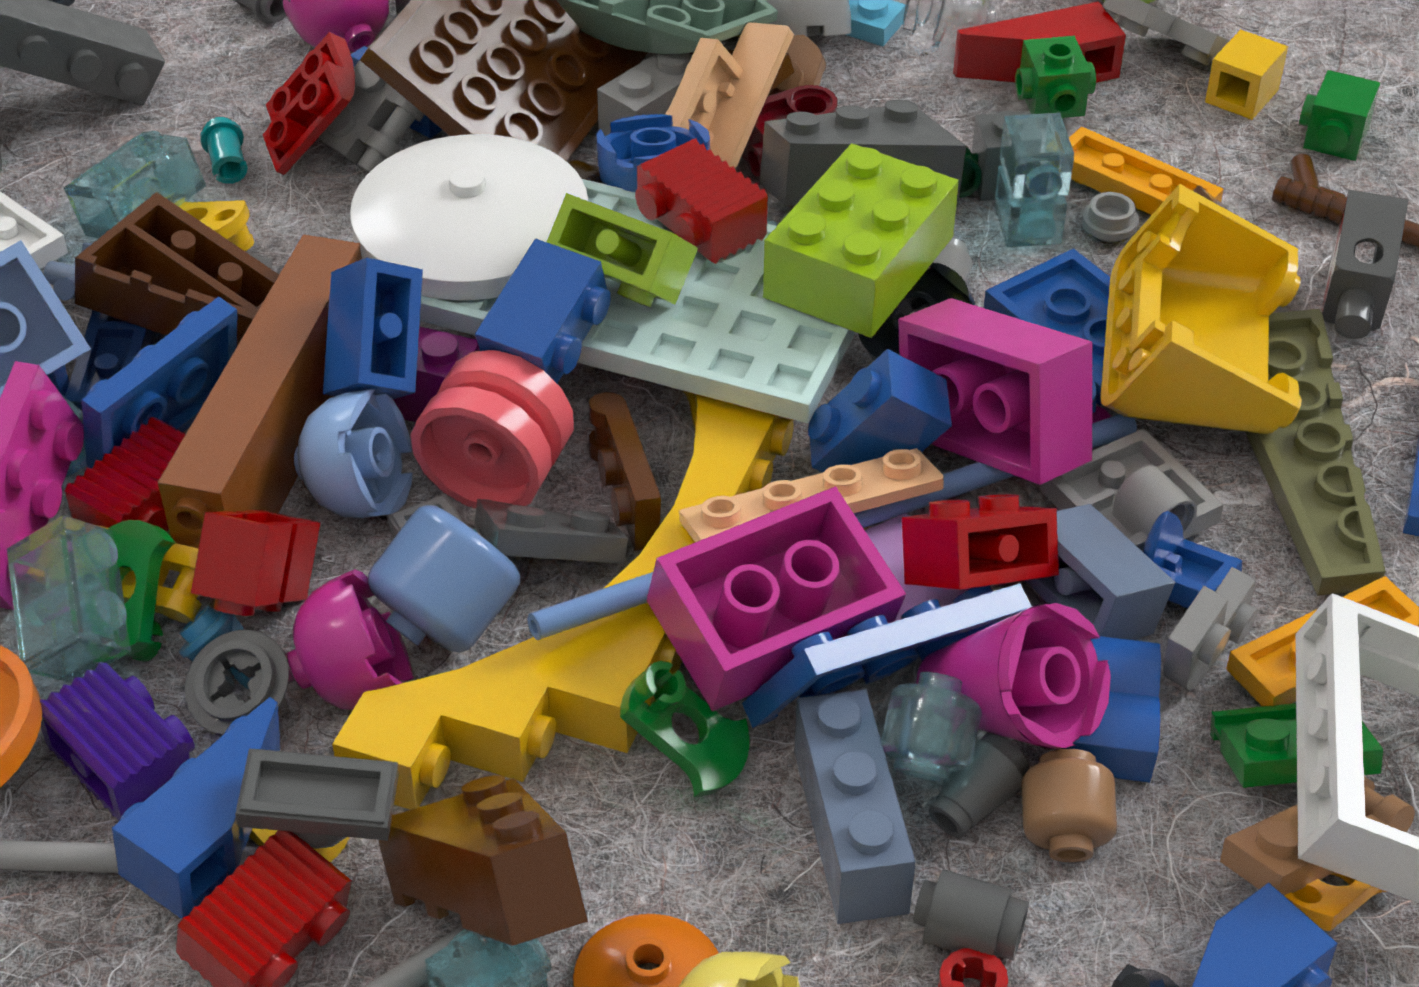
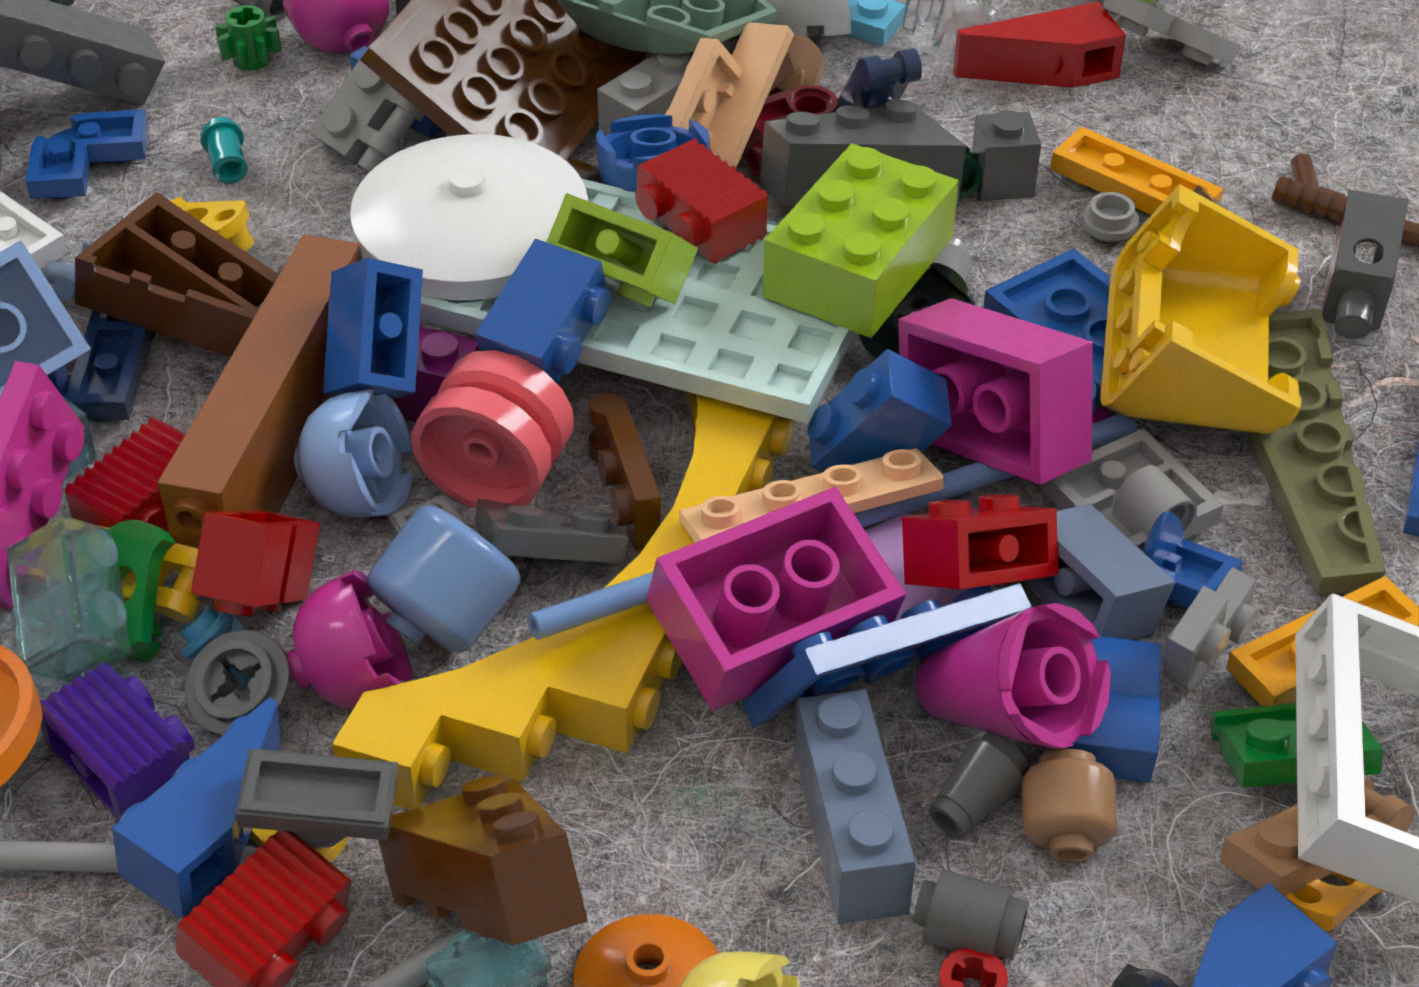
(62, 163): none -> blue plate
(131, 176): clear light blue brick -> none
(162, 380): blue plate -> none
(248, 37): none -> green gear
(309, 101): red slope -> none
(721, 743): green piece -> none
(880, 80): none -> dark blue plate
(931, 728): clear light blue head -> none
(1033, 179): clear light blue piece -> none
(1055, 77): green brick -> none
(1246, 74): yellow brick -> none
(1339, 114): green brick -> none

